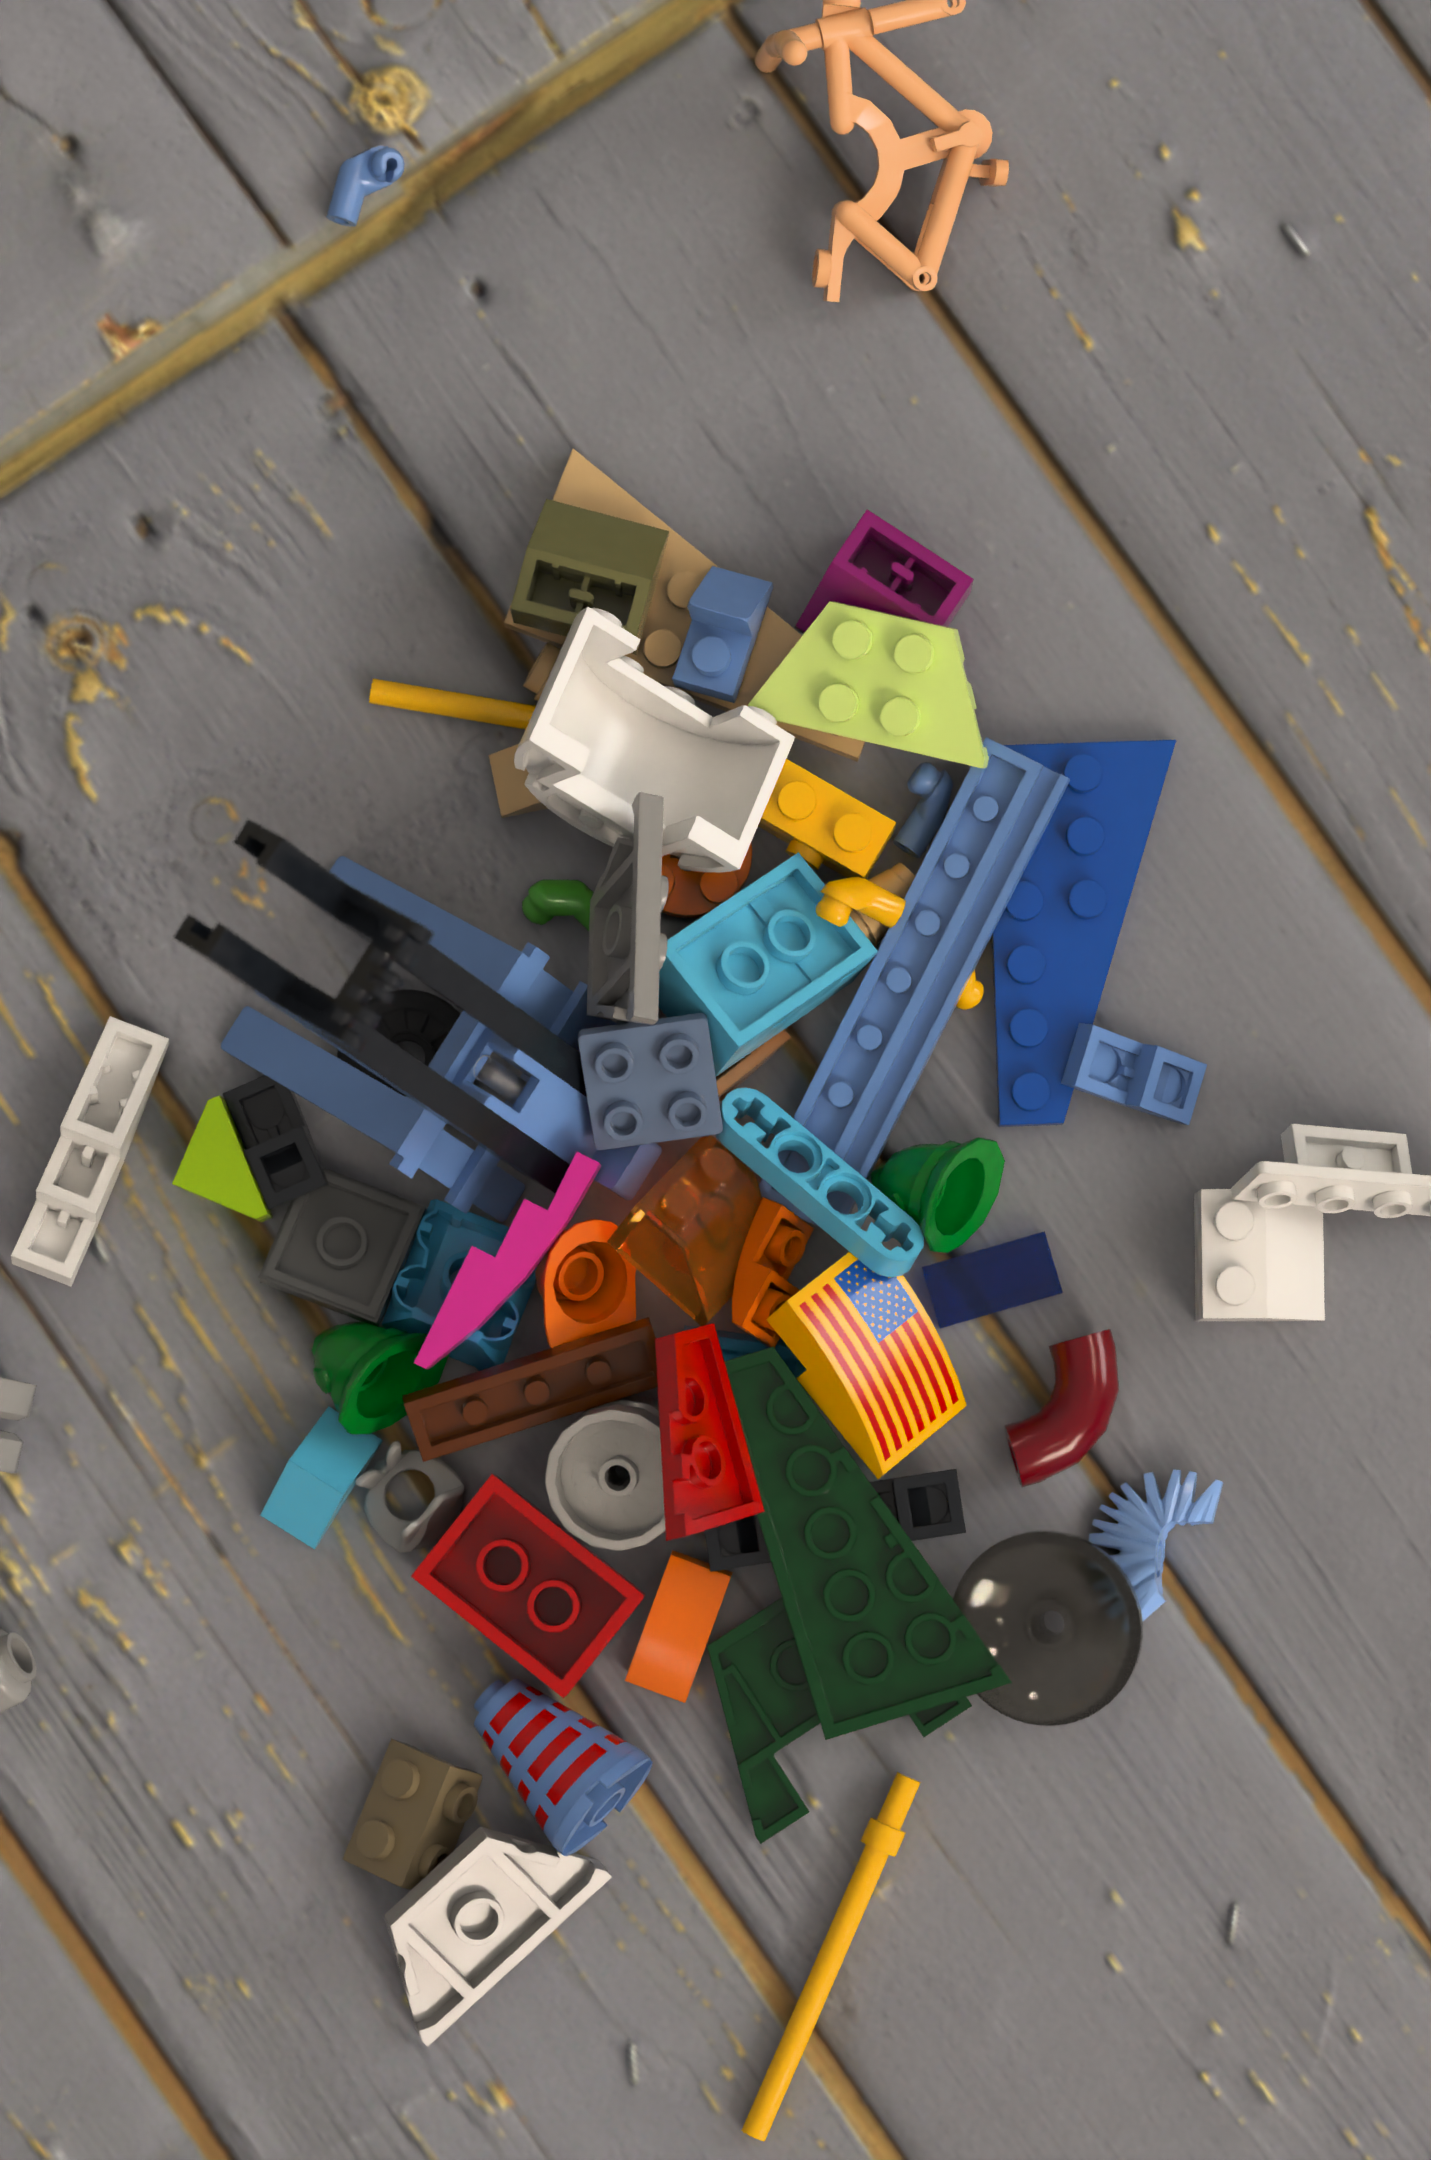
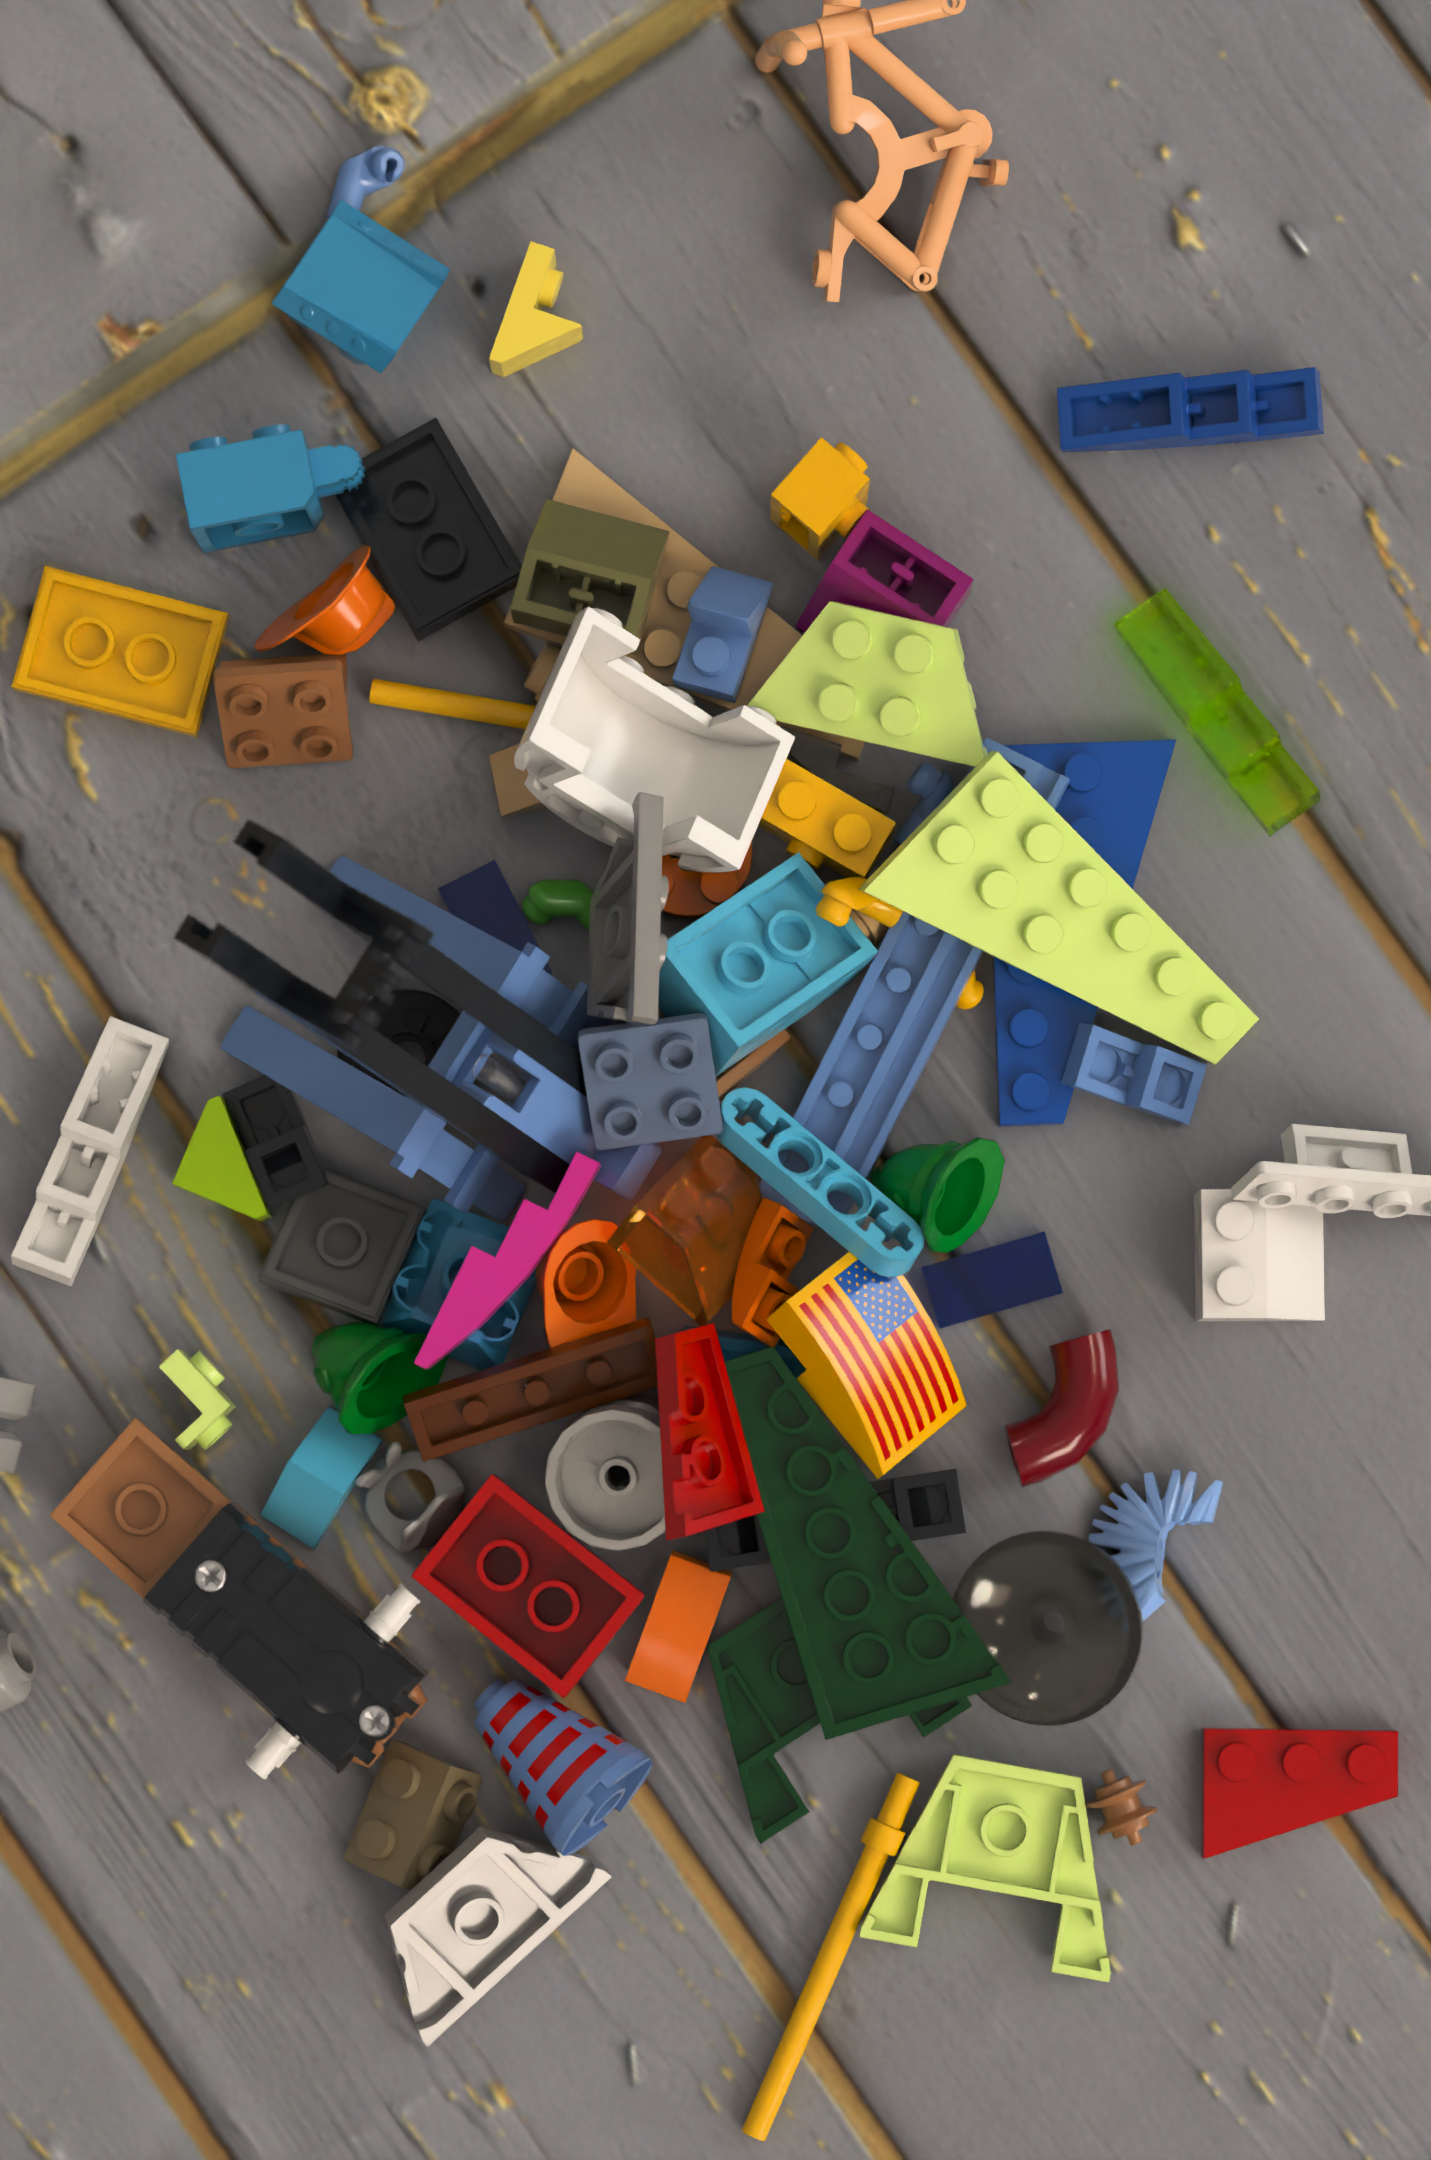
(120, 651): none -> yellow tile
(199, 1382): none -> yellowish green bracket
(248, 1604): none -> piece
(261, 486): none -> dark azure hinge
(284, 710): none -> medium nougat bracket
(337, 613): none -> orange piece
(360, 287): none -> dark azure slope
(429, 530): none -> black tile
(489, 905): none -> clear blue tile
(525, 330): none -> light yellow slope
(821, 497): none -> yellow brick
(821, 759): none -> clear smoke slope
(1002, 1834): none -> yellowish green wing
(1035, 894): none -> yellowish green wing
(1121, 1807): none -> medium nougat wheel
(1189, 410): none -> blue slope
(1217, 711): none -> clear neon green slope
(1287, 1779): none -> red wing

